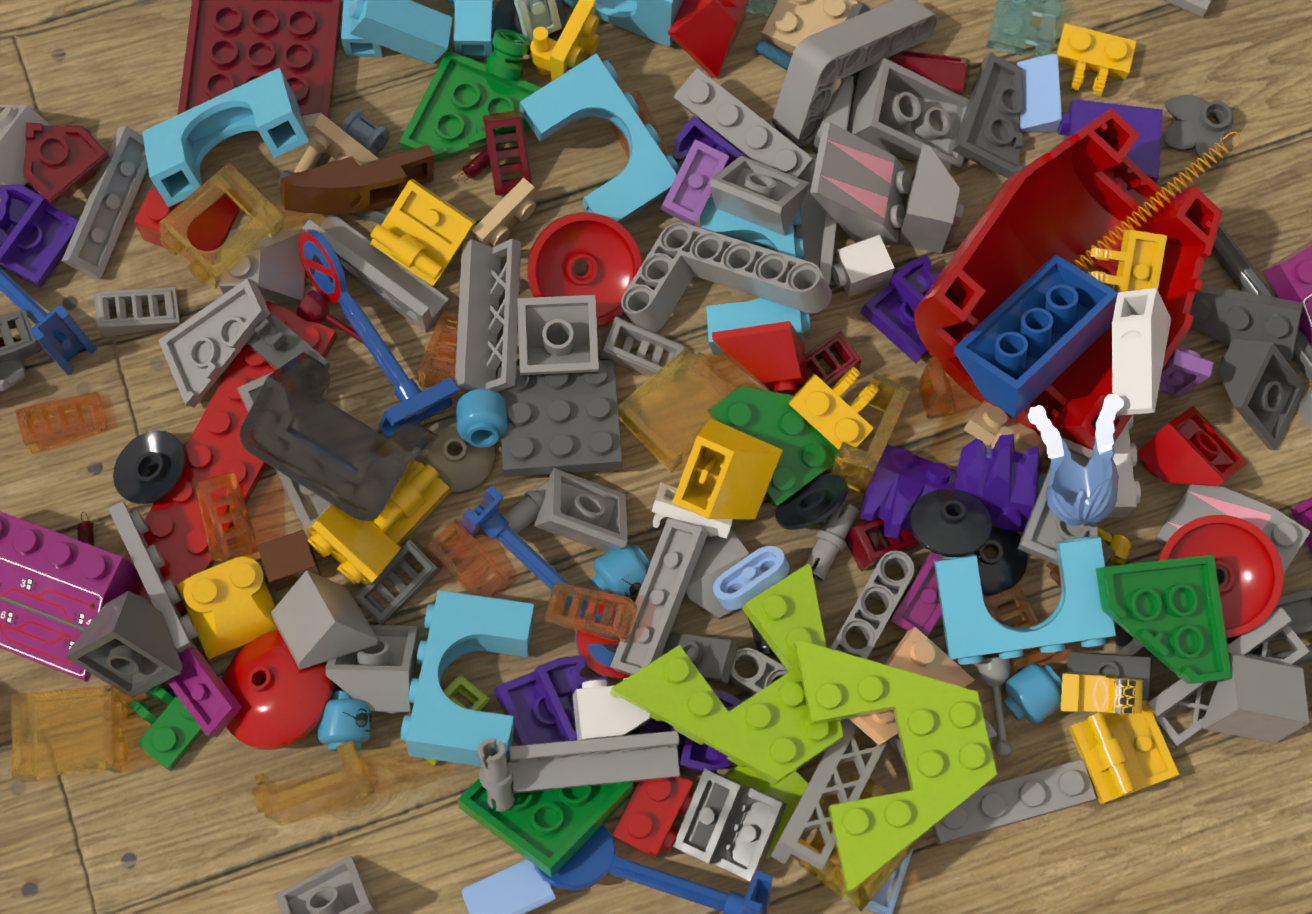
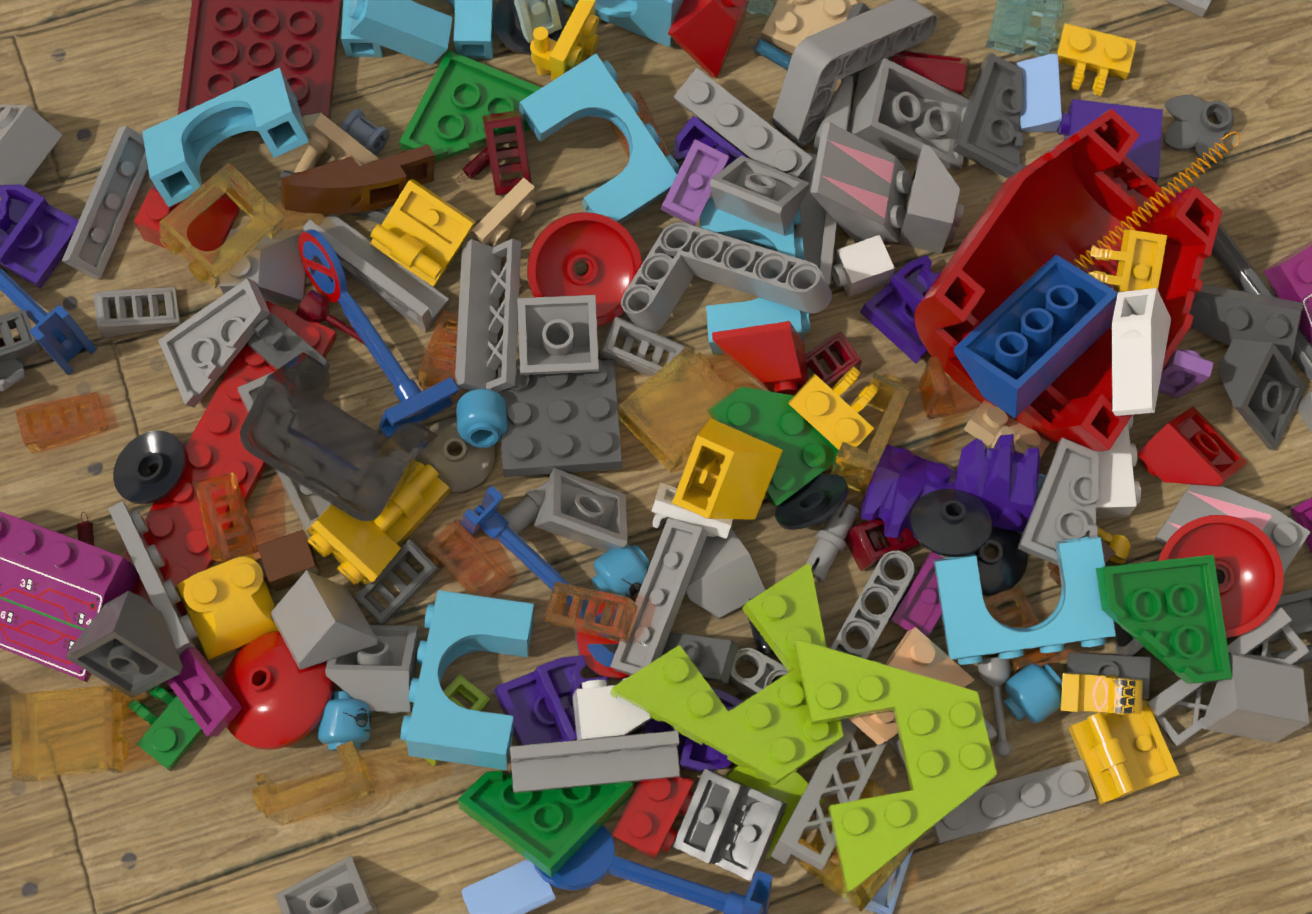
(60, 159): dark red plate -> none
(496, 774): light grey pin -> none
(507, 54): green wheel -> none
(750, 577): light blue plate -> none
(1077, 492): medium blue hair -> none

